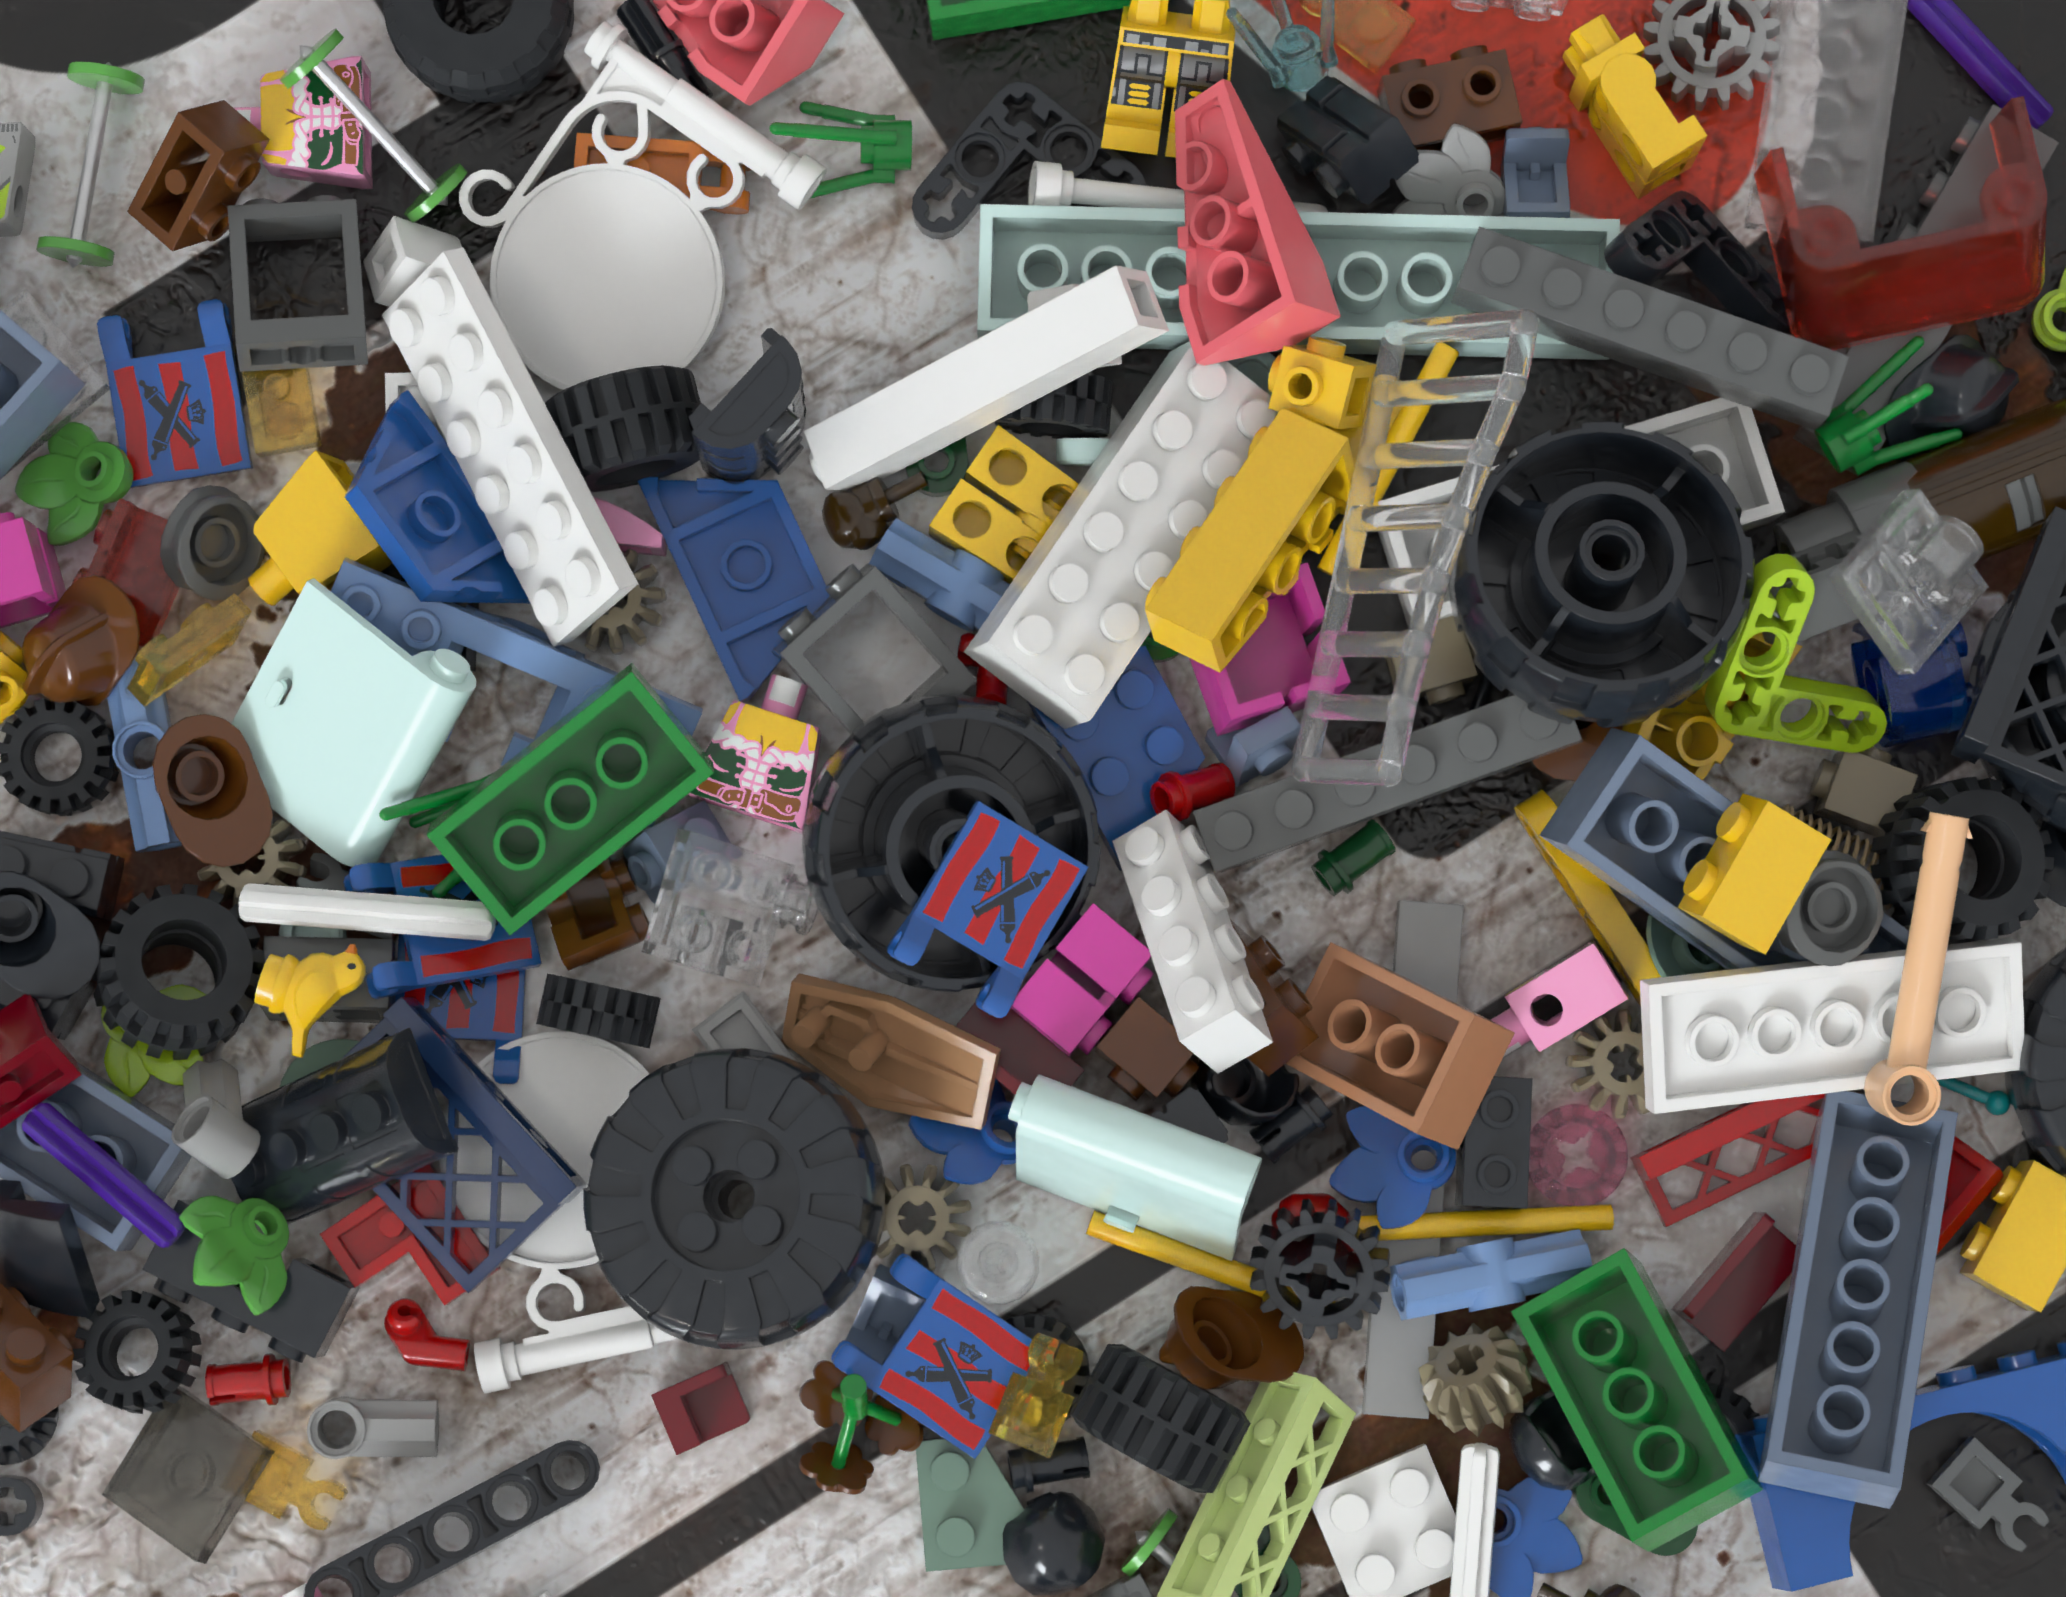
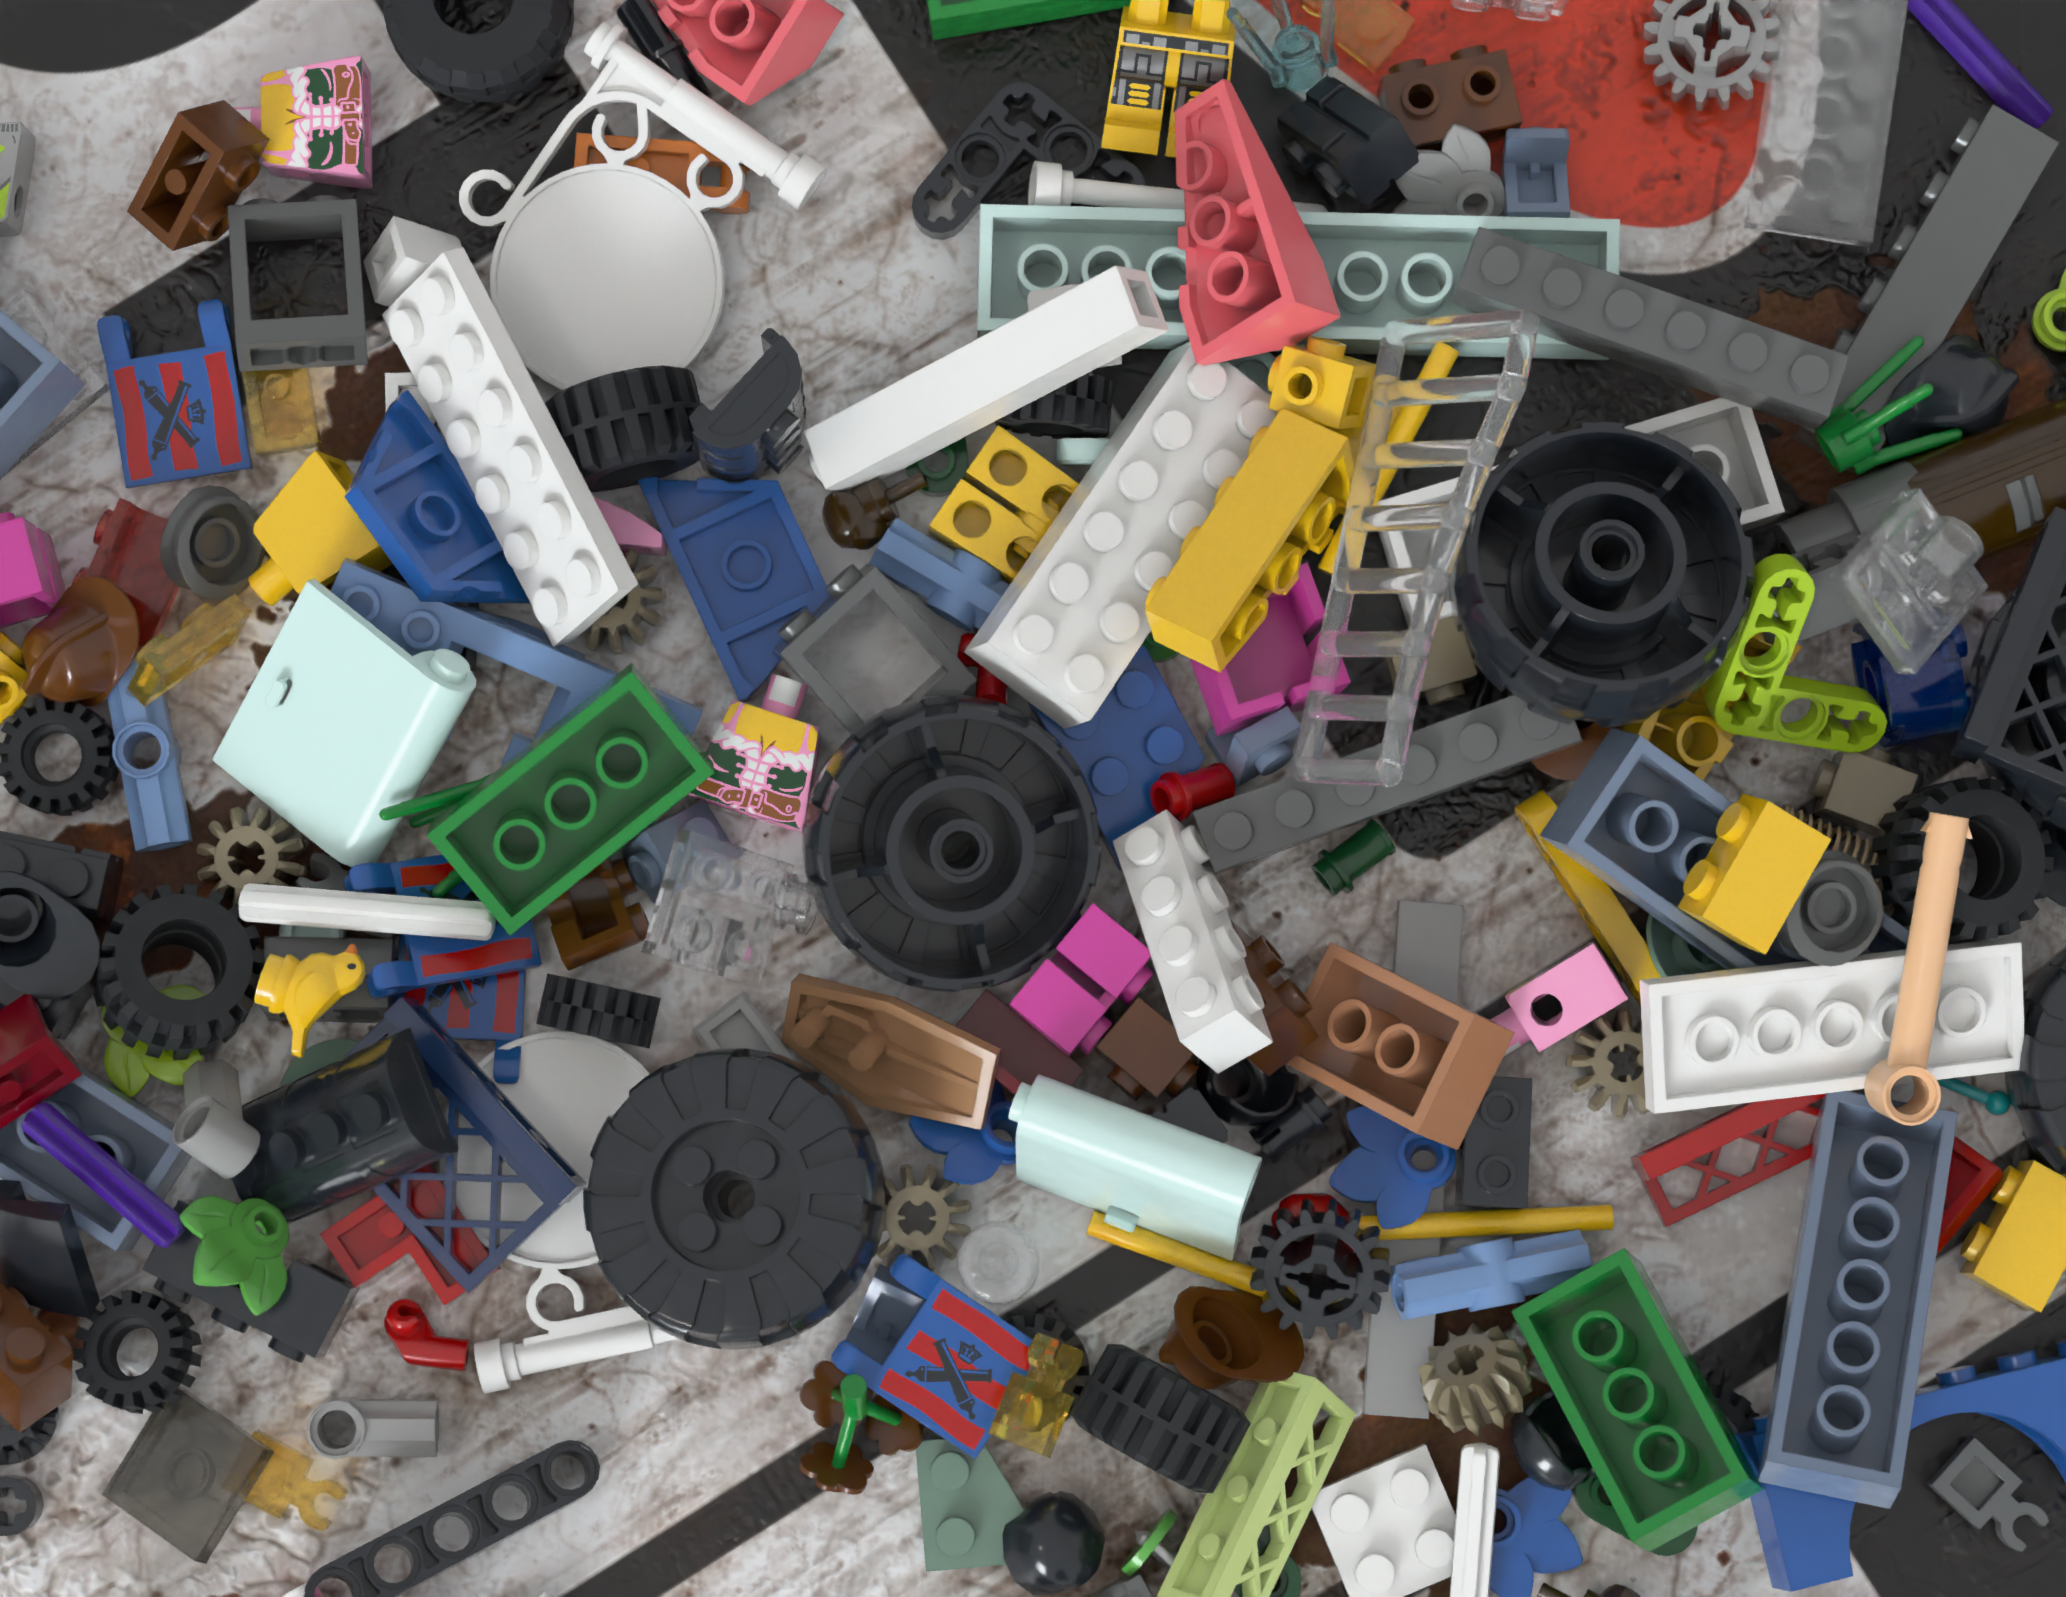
(68, 482): bright green plate -> none
(105, 80): axle -> none
(212, 790): reddish brown piece -> none
(248, 1381): red pin -> none
(434, 191): axle -> none
(701, 1408): dark red panel -> none
(881, 139): green plant -> none
(996, 896): flag -> none
(1067, 1462): black pin -> none
(1605, 1148): clear pink gear -> none
(1627, 107): yellow hips -> none
(1690, 233): black beam -> none
(1738, 1281): dark red panel -> none
(1919, 283): clear red windscreen -> none

